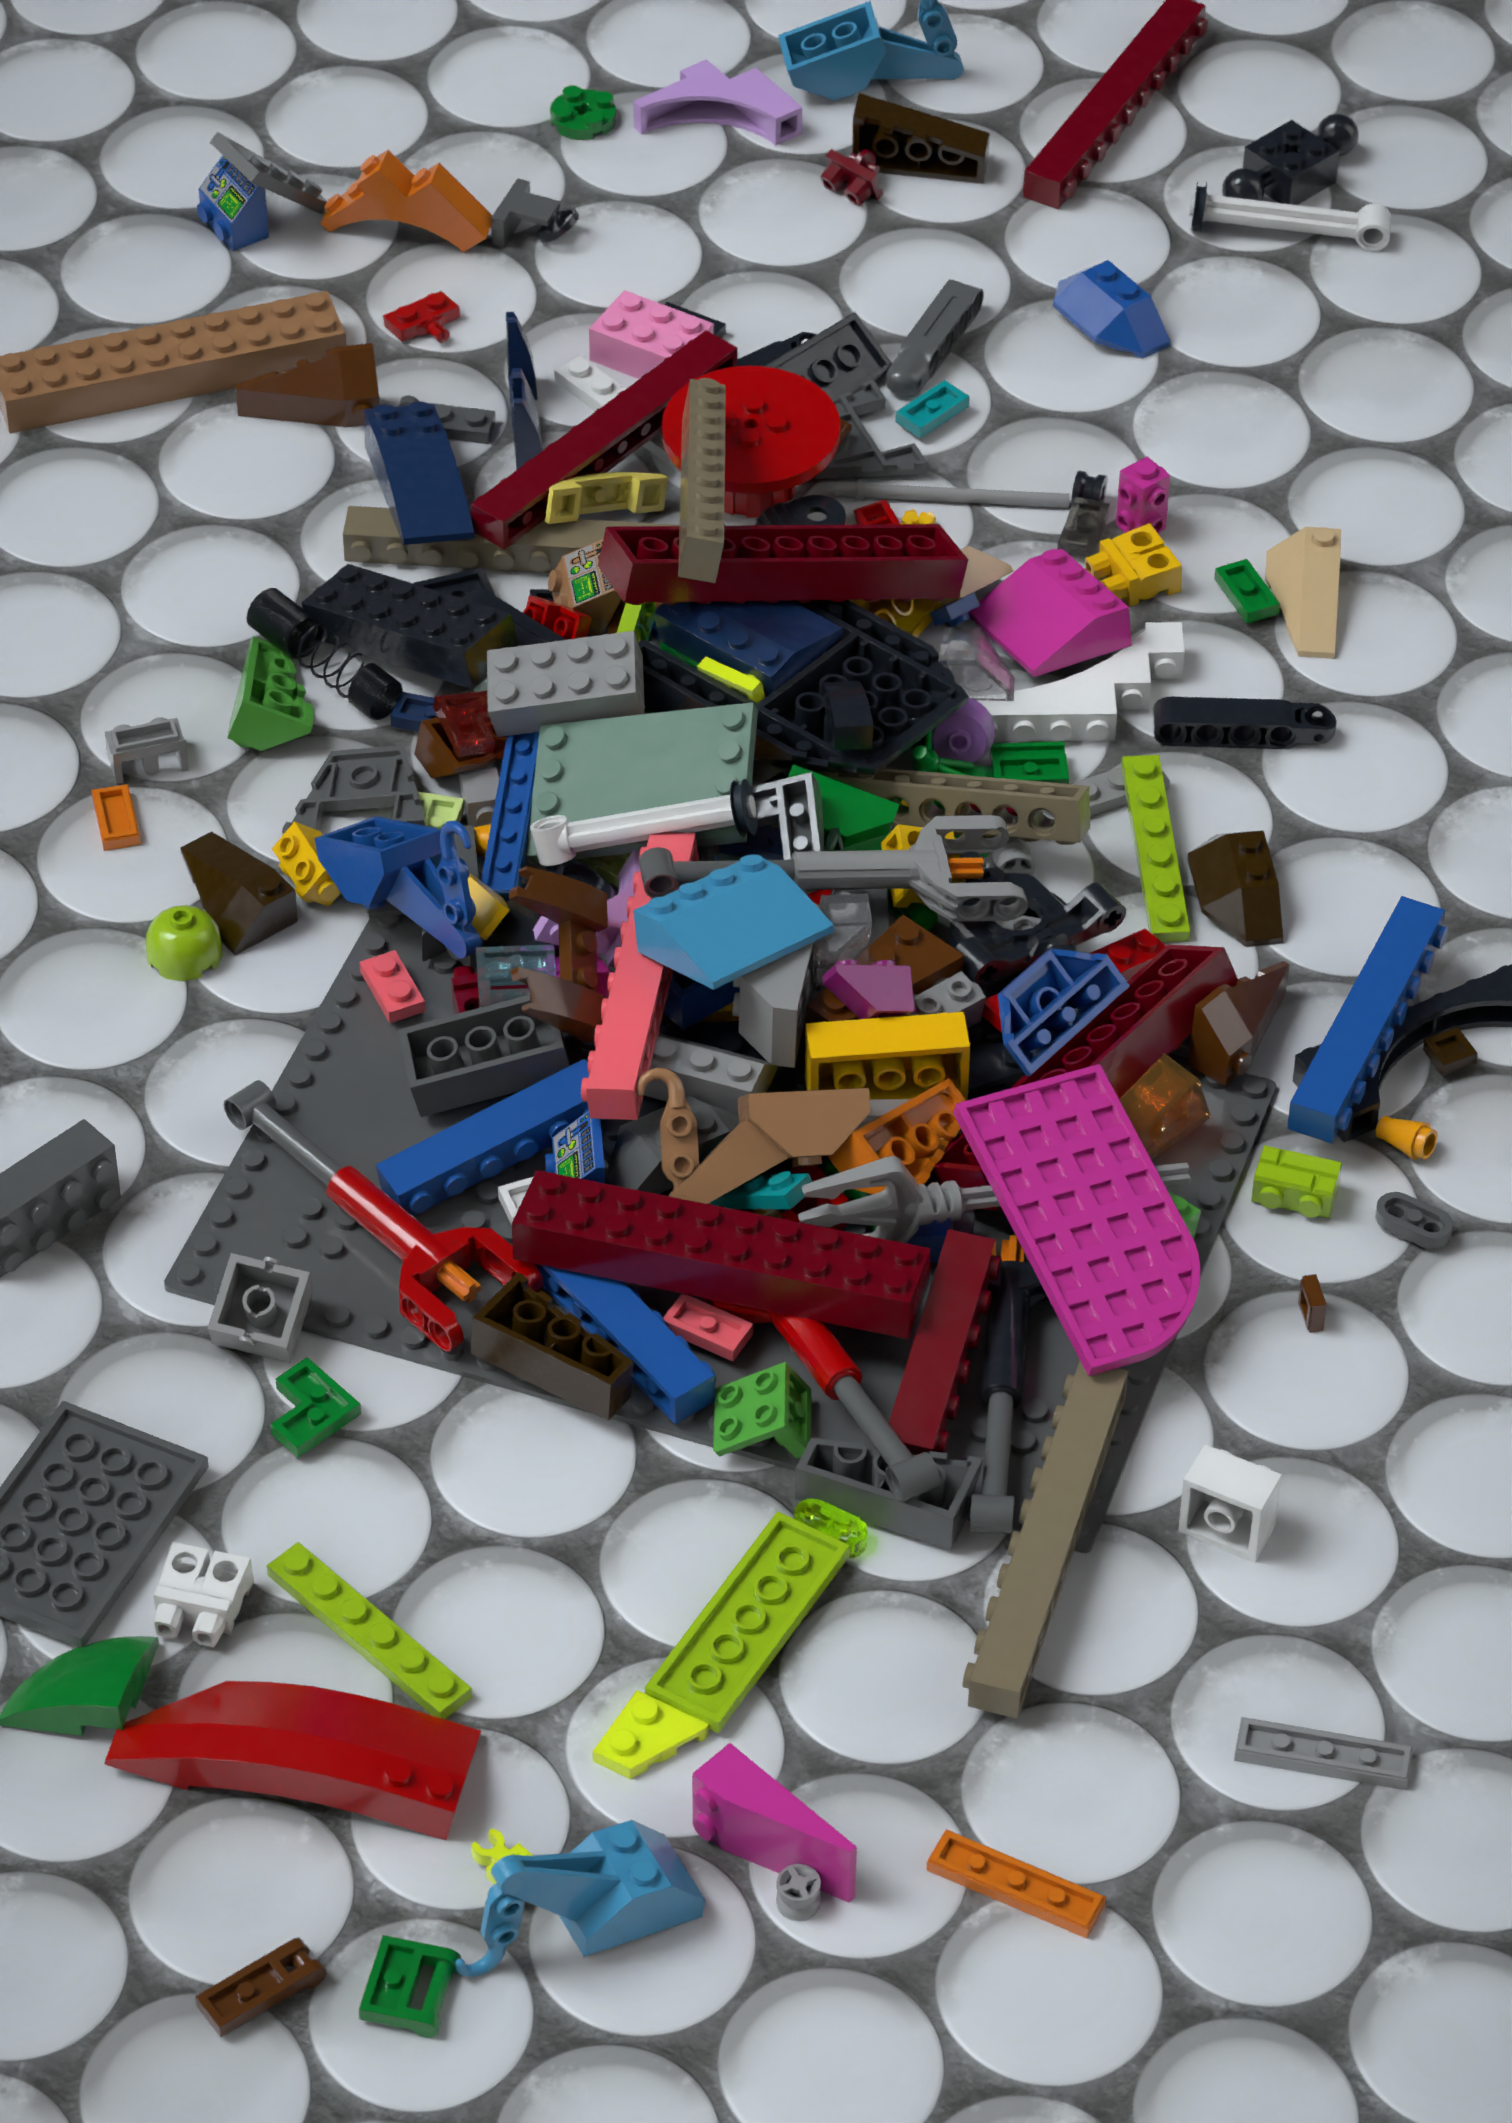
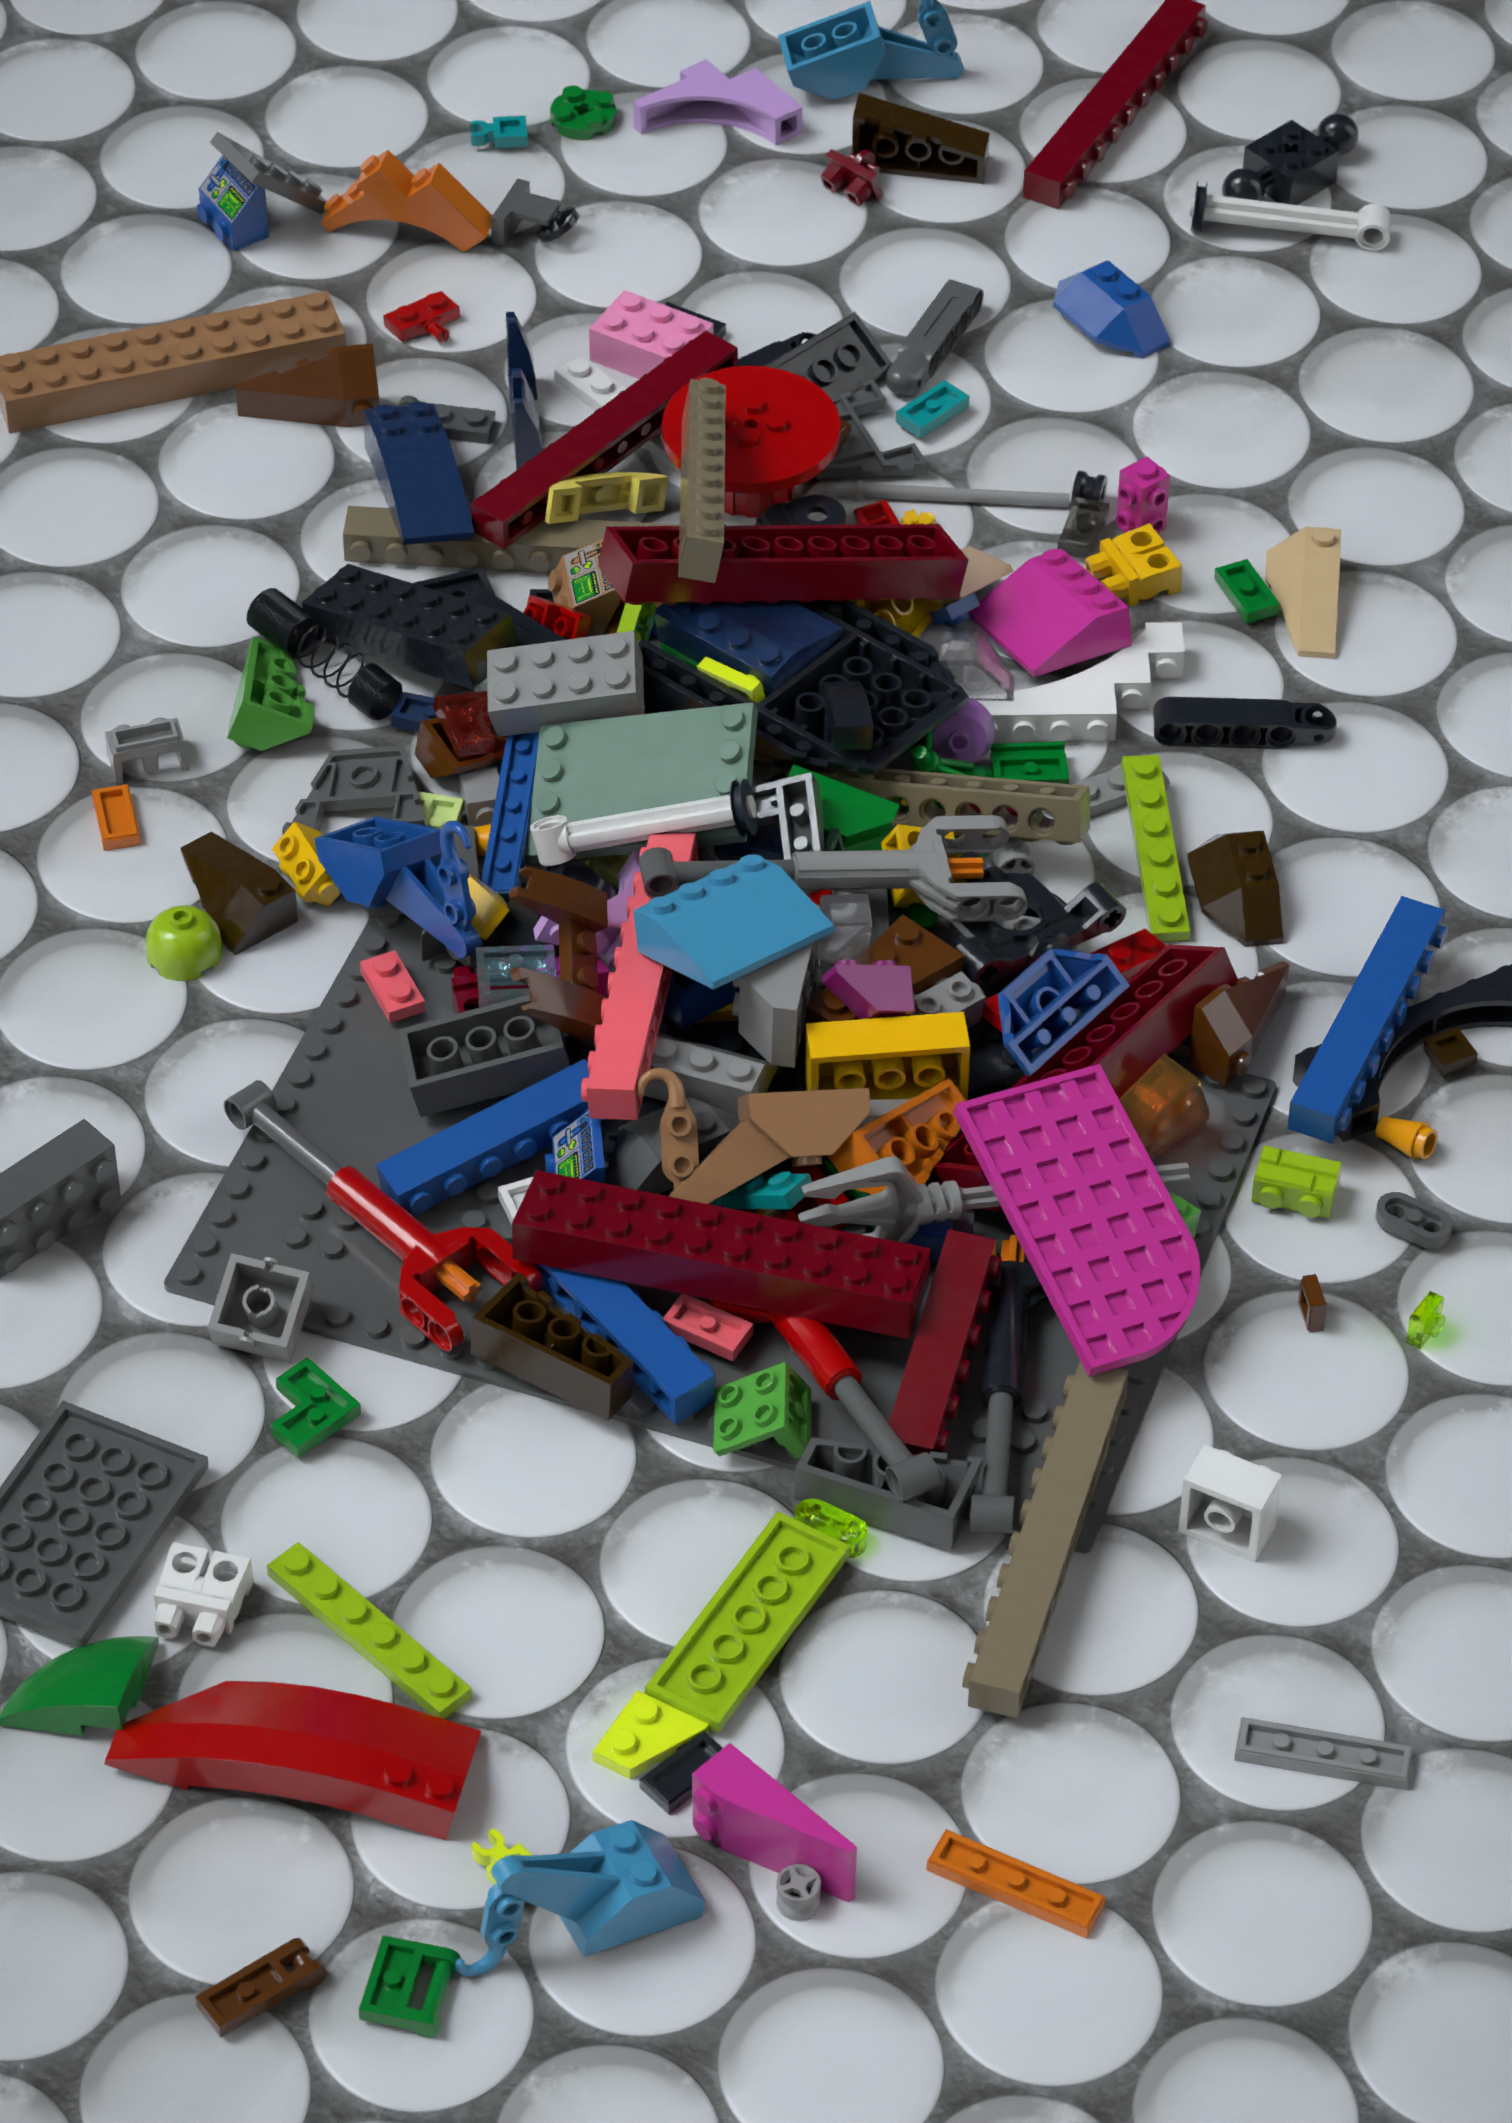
(504, 132): none -> teal plate
(671, 1780): none -> black tile
(1426, 1320): none -> clear neon green plate

